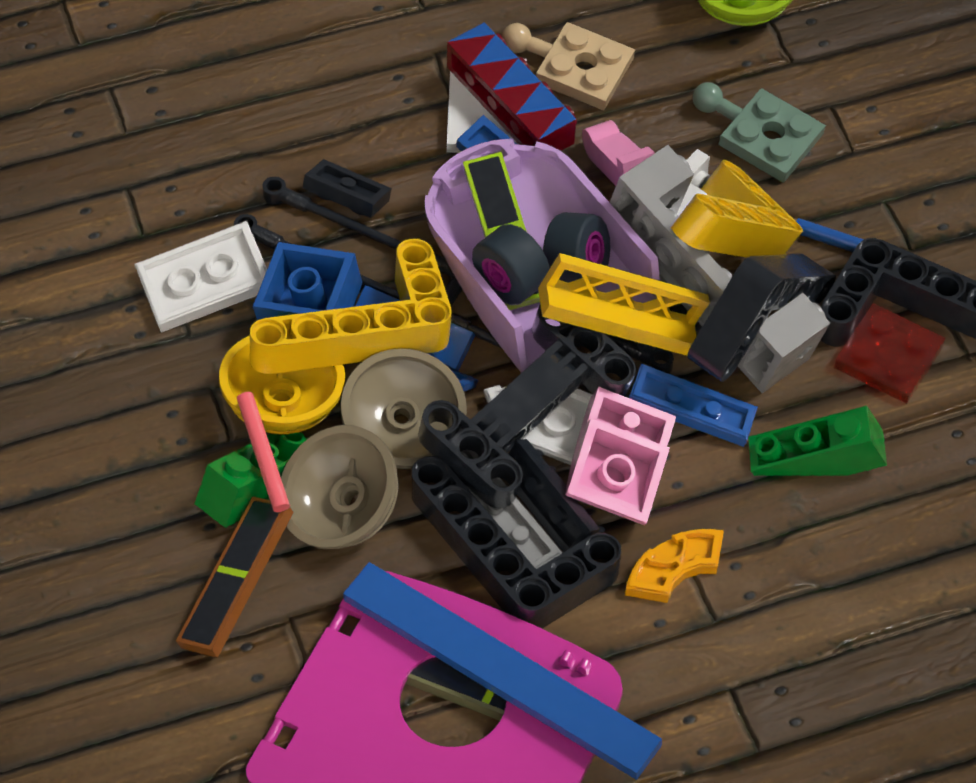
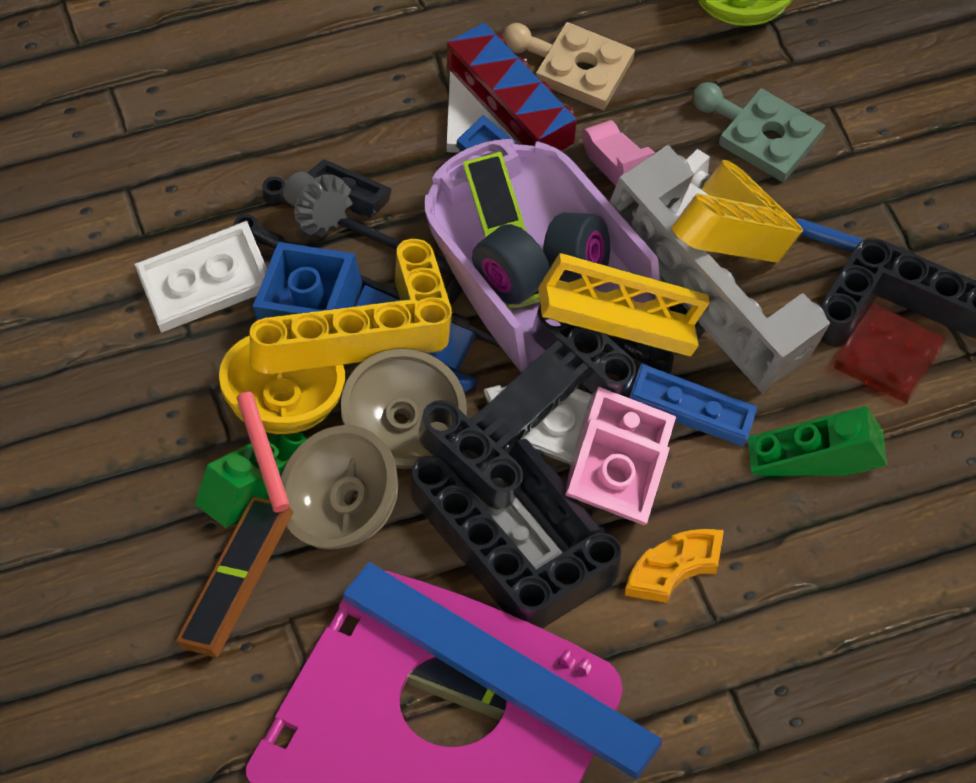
(317, 201): none -> dark grey gear
(751, 294): black beam -> none

